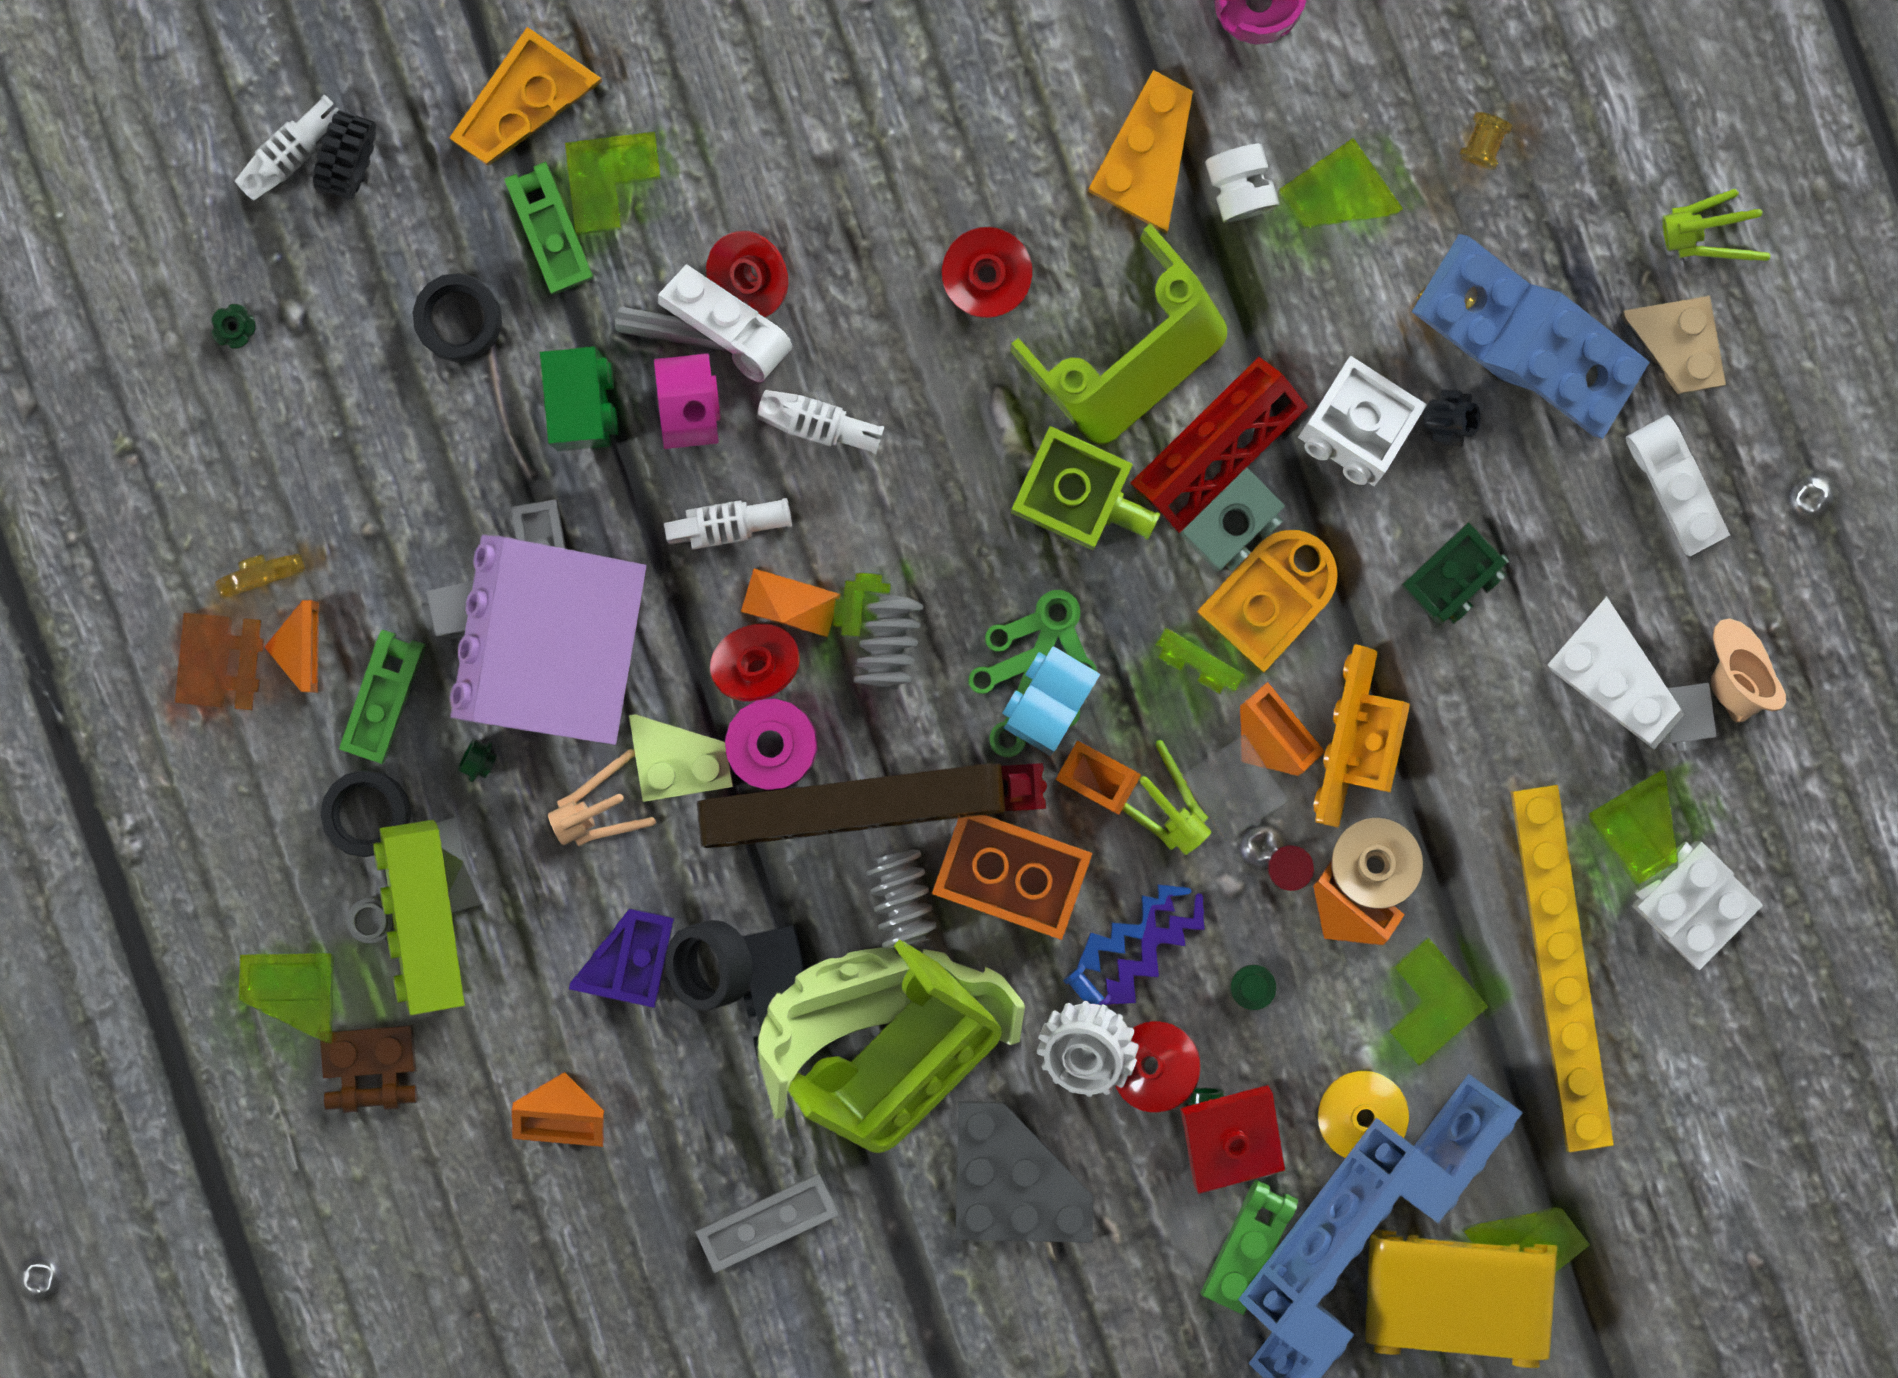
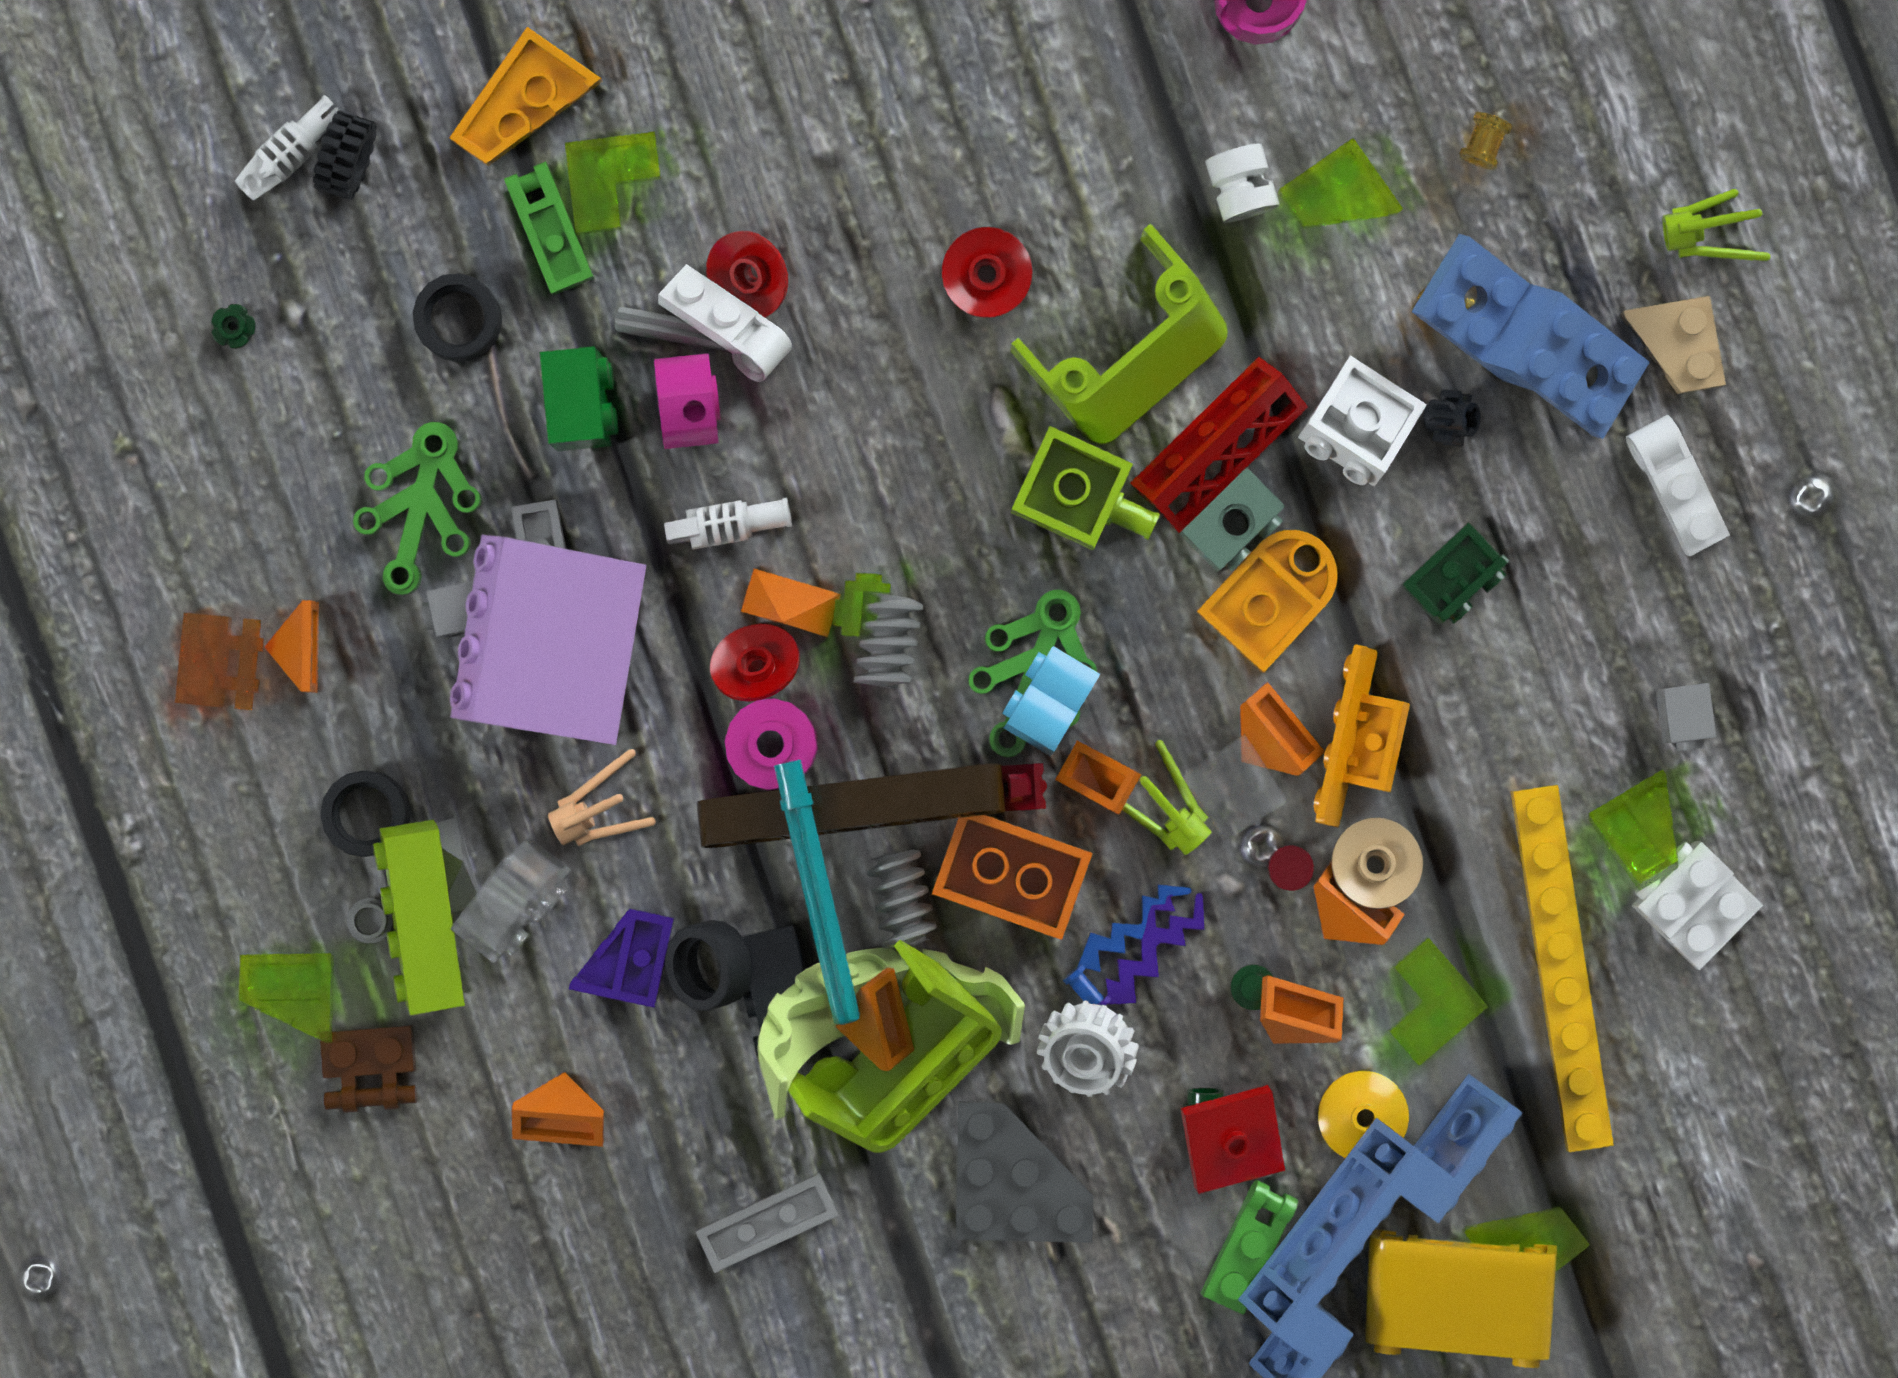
(258, 572): clear yellow plate -> none
(381, 698): bright green plate -> none
(420, 500): none -> bright green plant
(477, 760): dark green plate -> none
(517, 890): none -> clear brick
(677, 760): yellowish green wing -> none
(817, 421): white hinge -> none
(817, 891): none -> teal axle
(882, 1025): none -> orange slope
(1147, 153): light orange wing -> none
(1176, 1072): red dish -> none
(1213, 672): clear neon green plate -> none
(1299, 1013): none -> orange slope
(1617, 676): white wing -> none
(1744, 676): light nougat piece -> none

